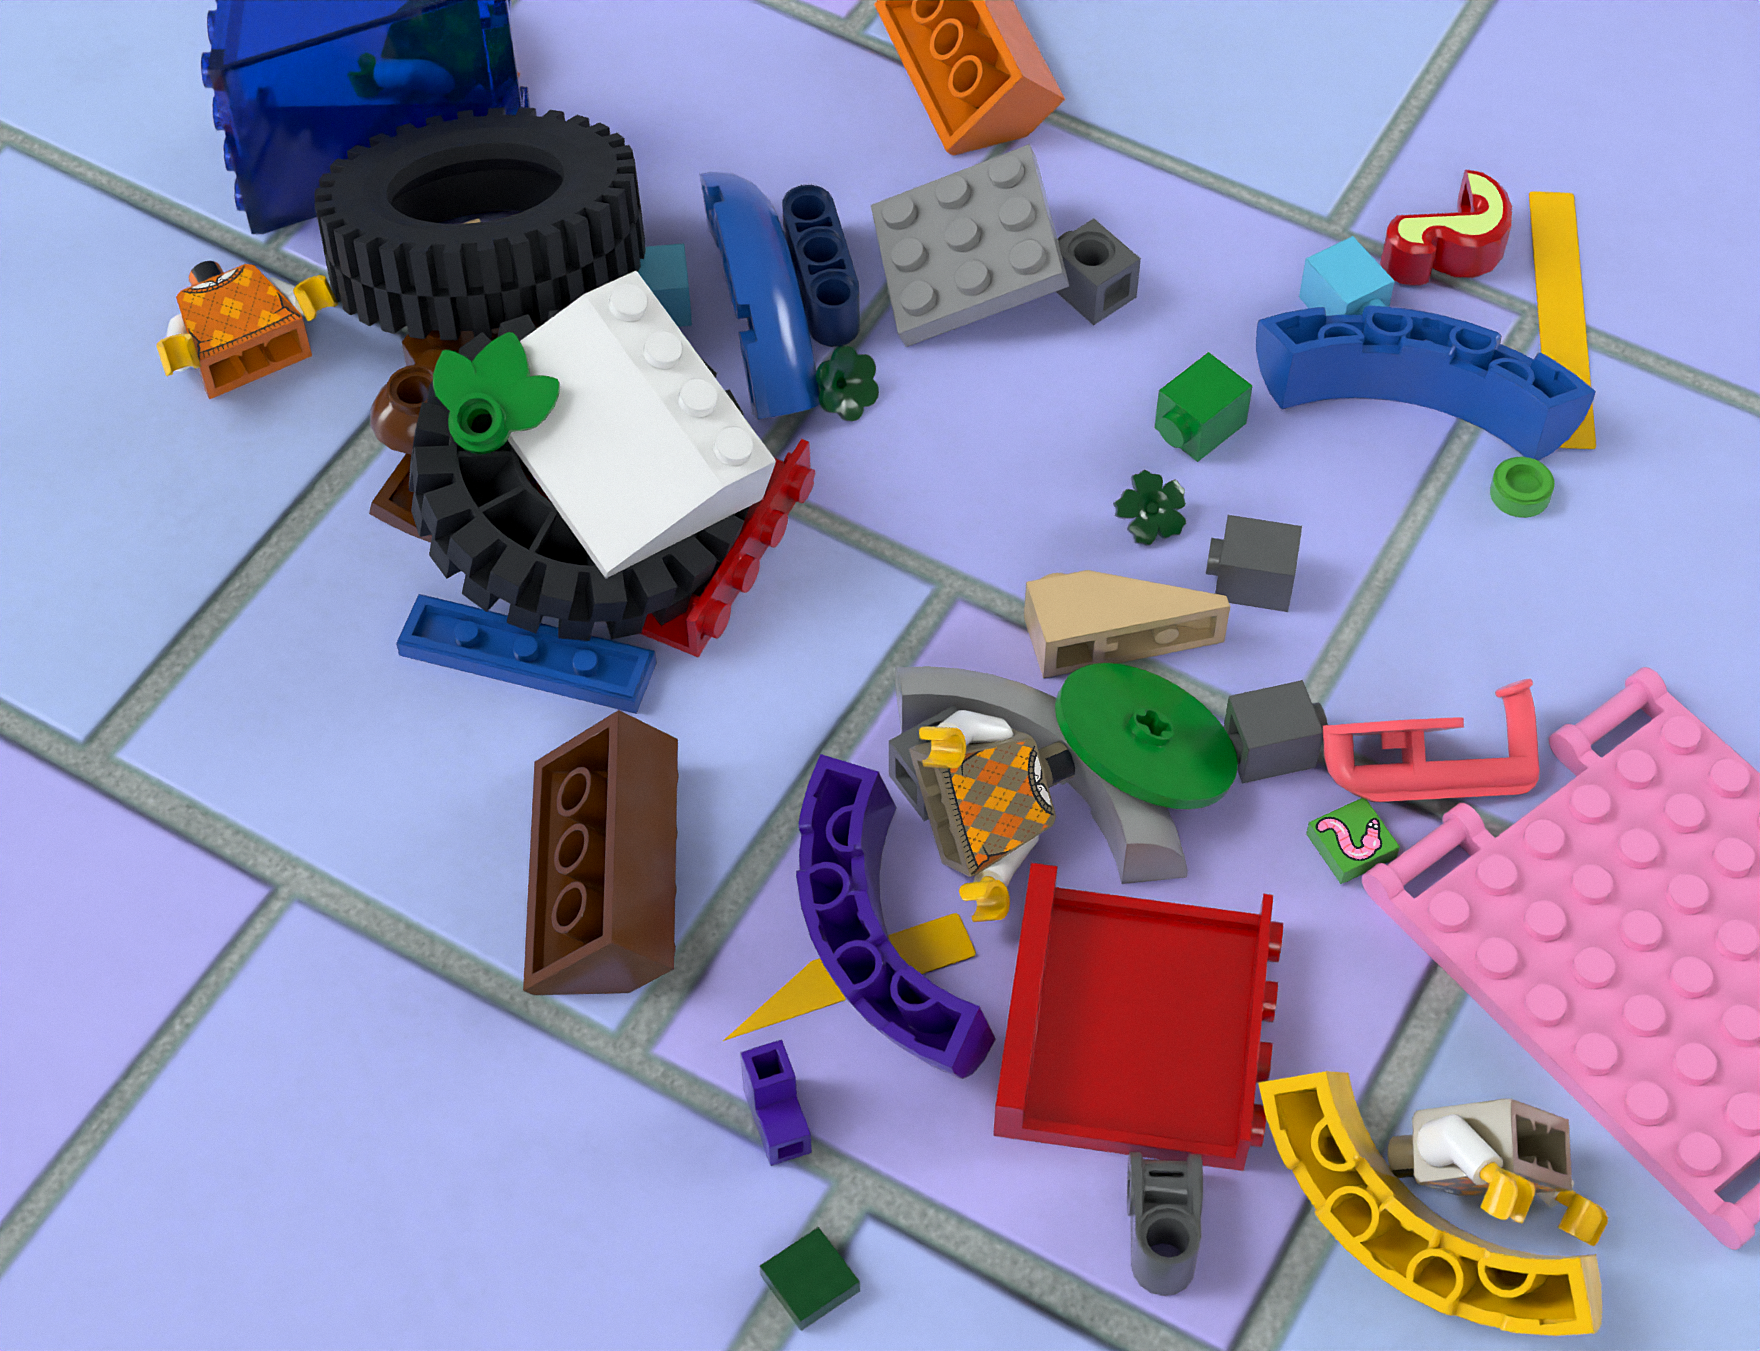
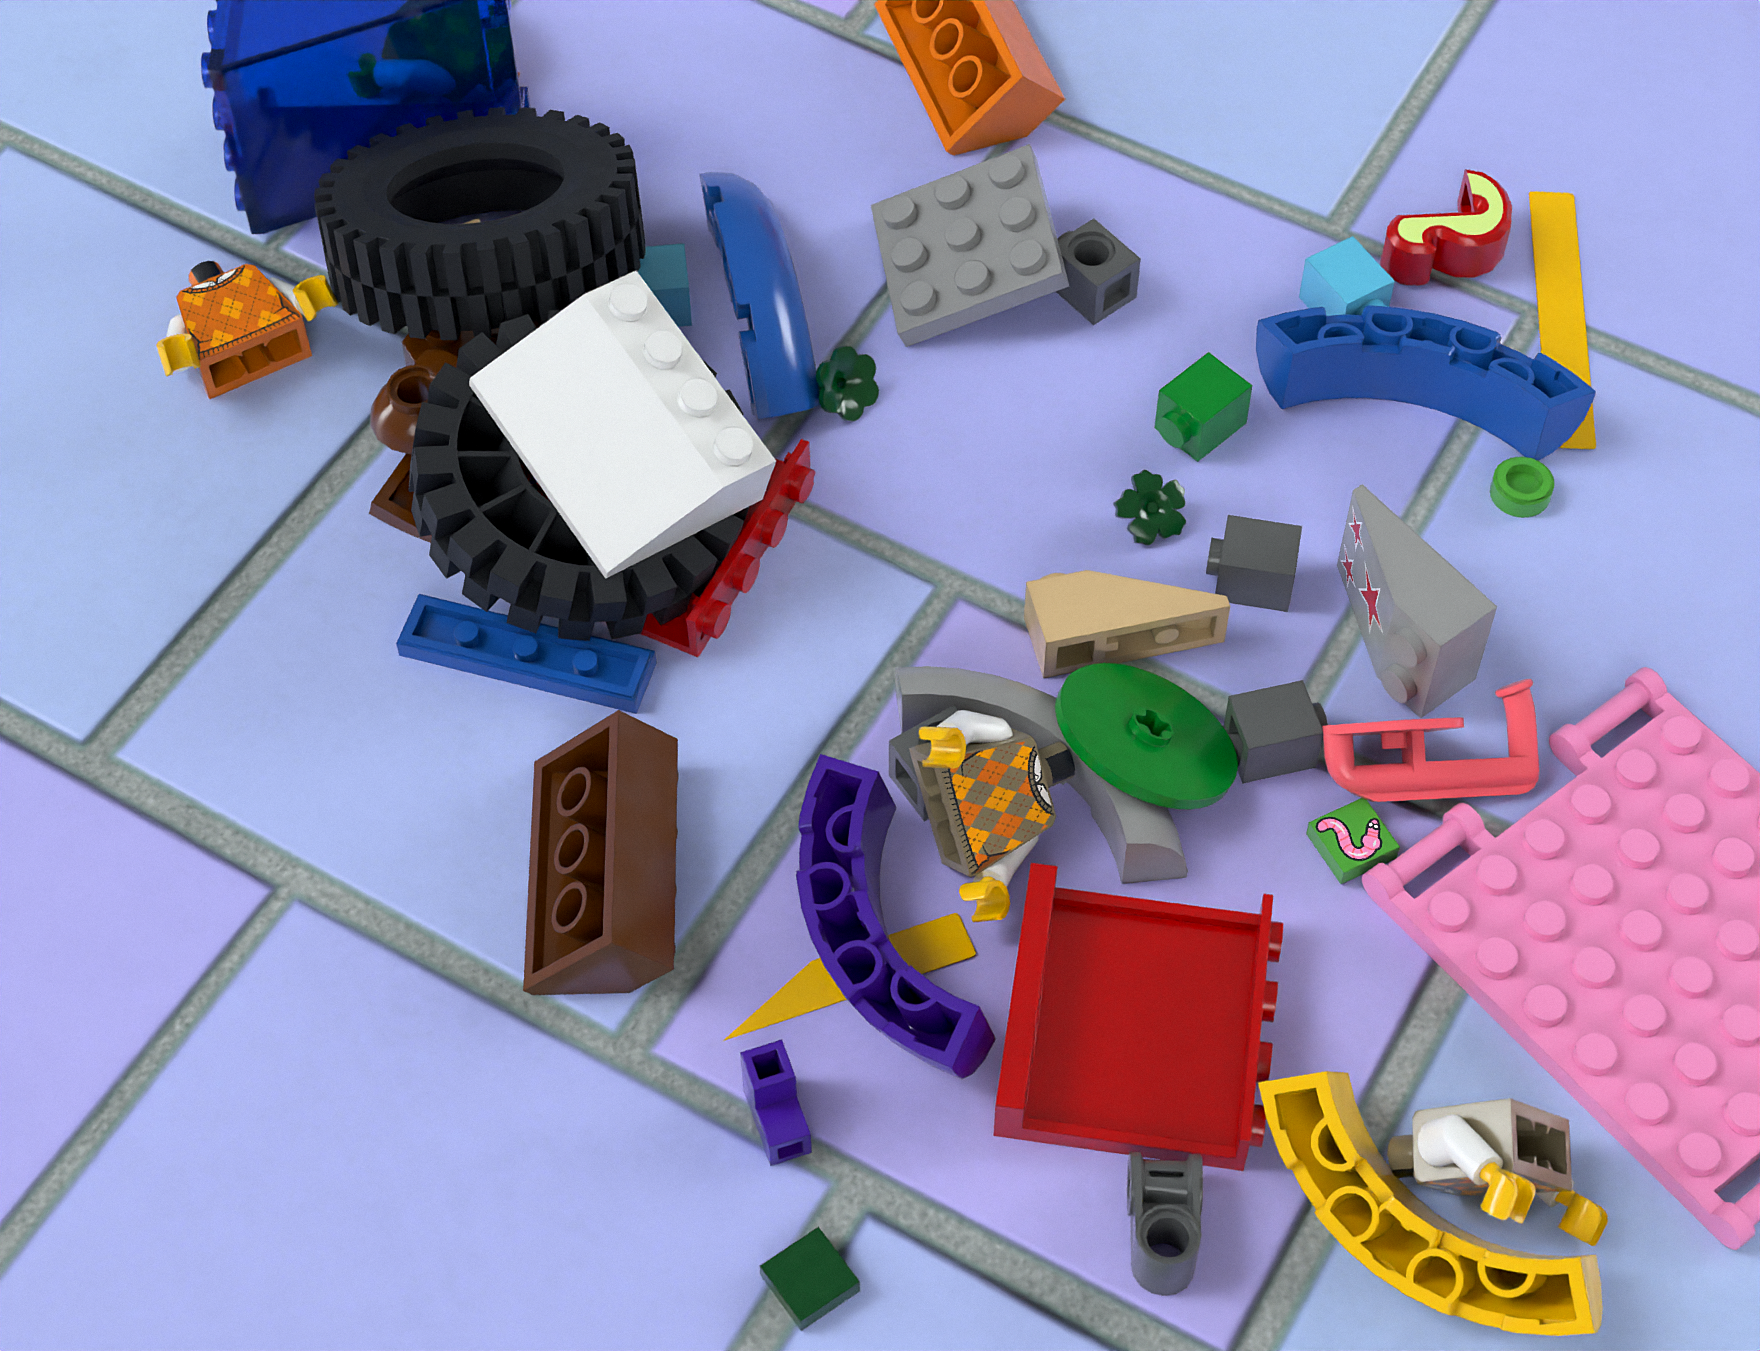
(495, 385): green plate -> none
(822, 265): dark blue beam -> none
(1412, 607): none -> light grey slope

